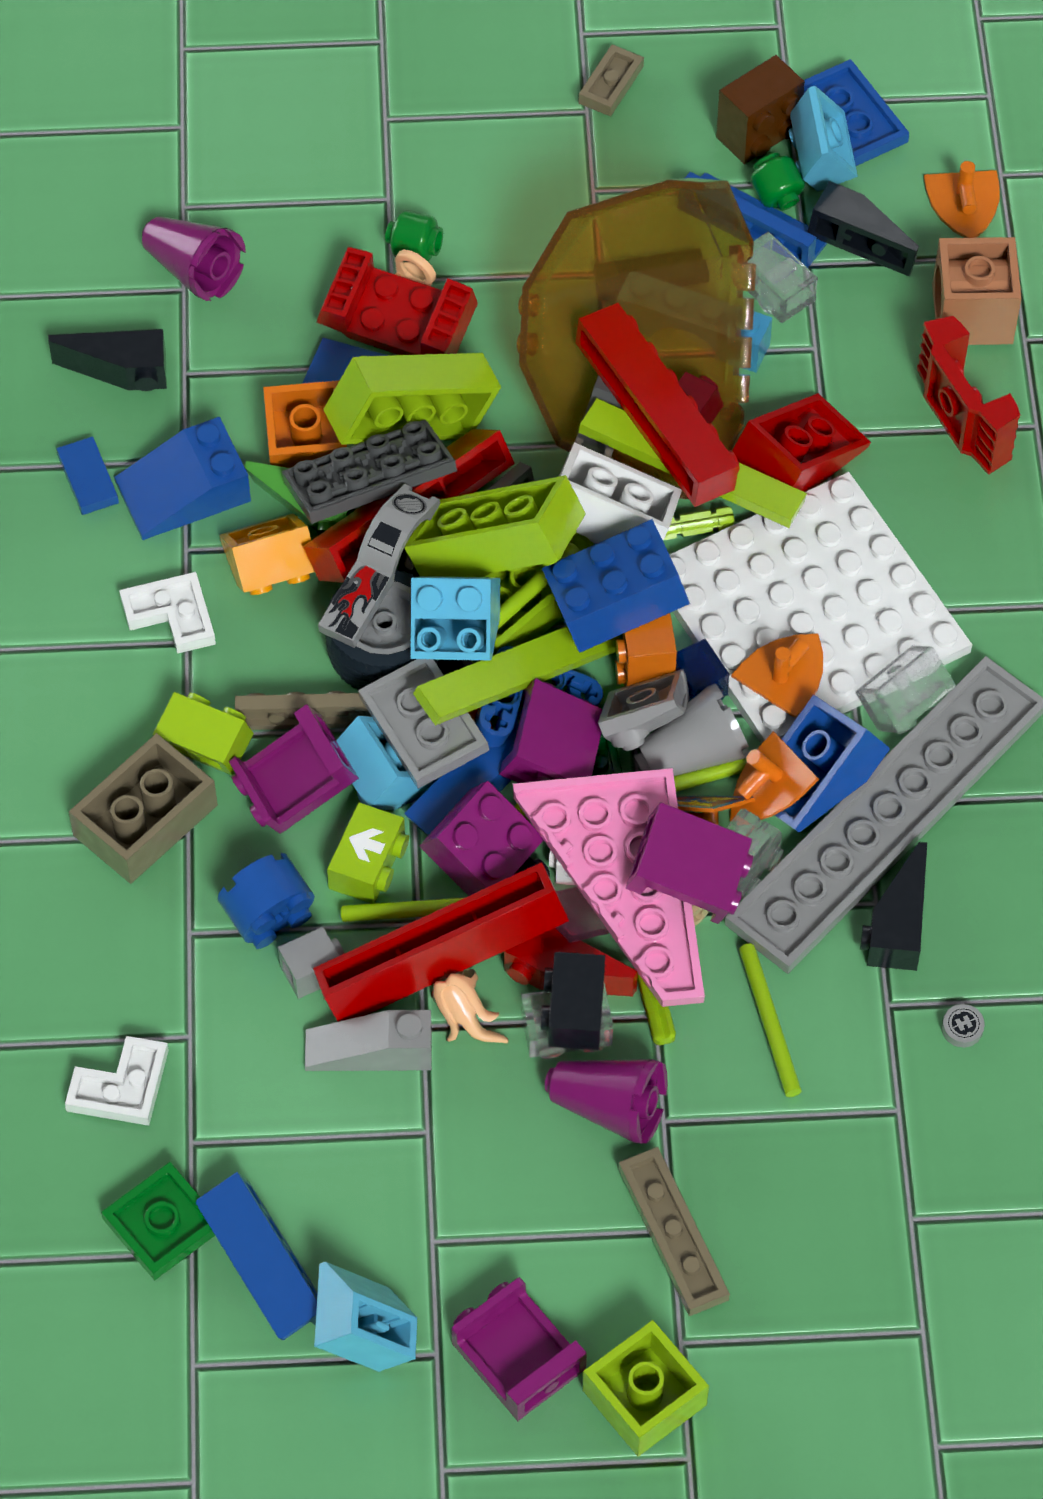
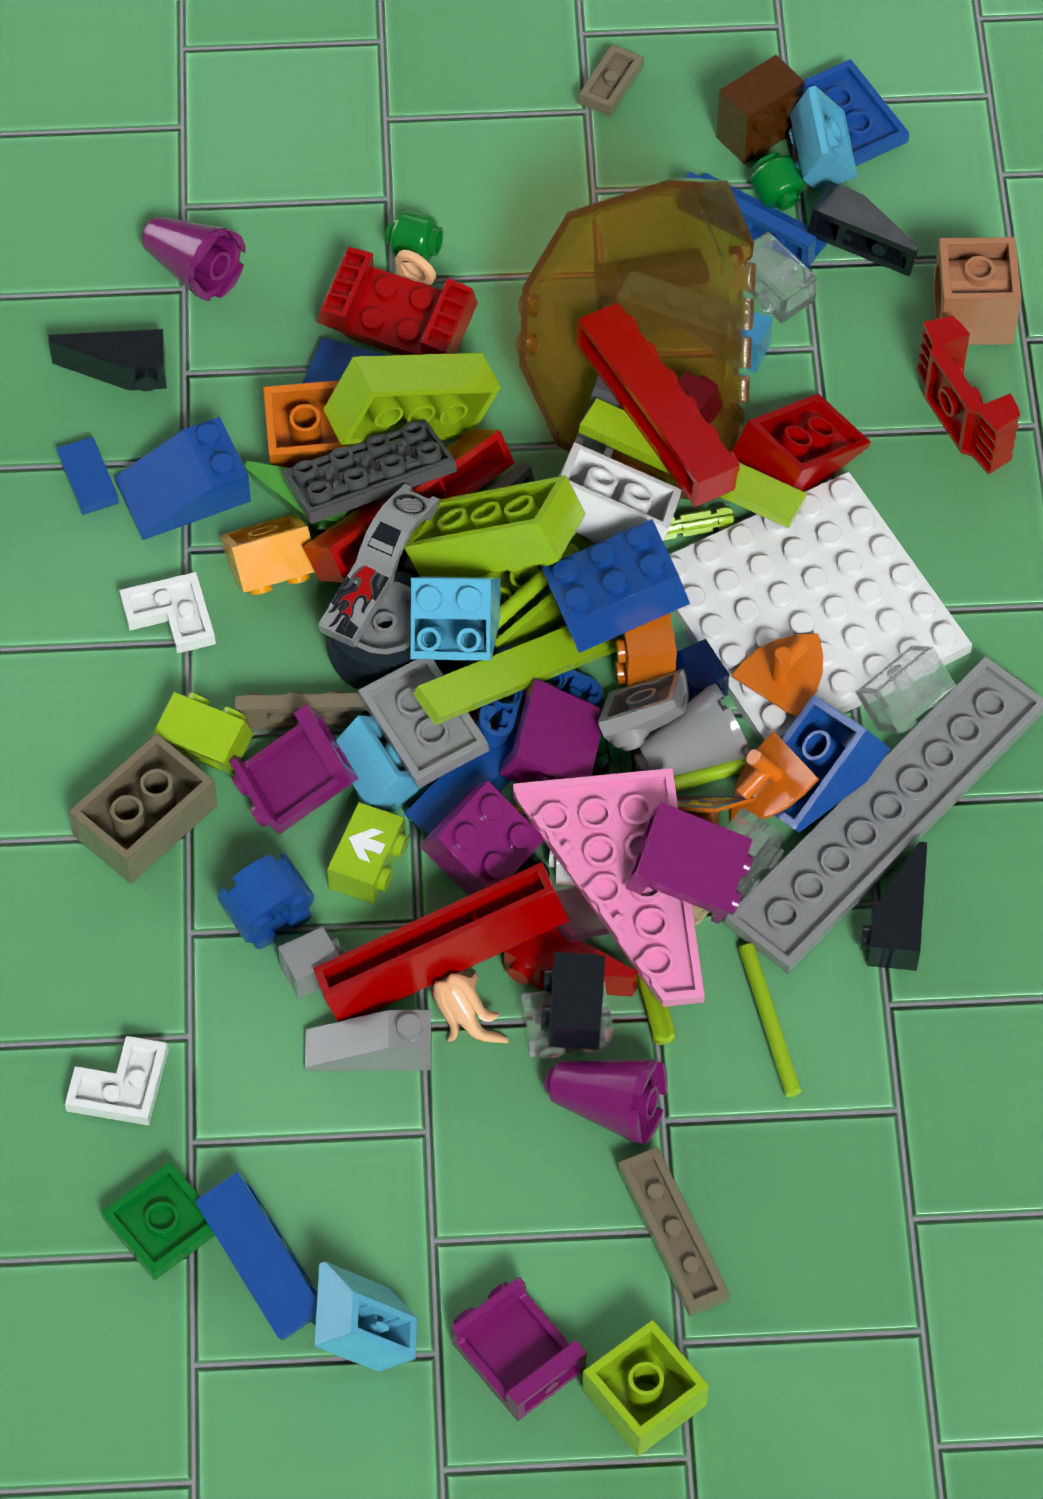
(393, 910): lime bar -> none
(963, 1025): light grey tile -> none
(964, 199): orange shield -> none

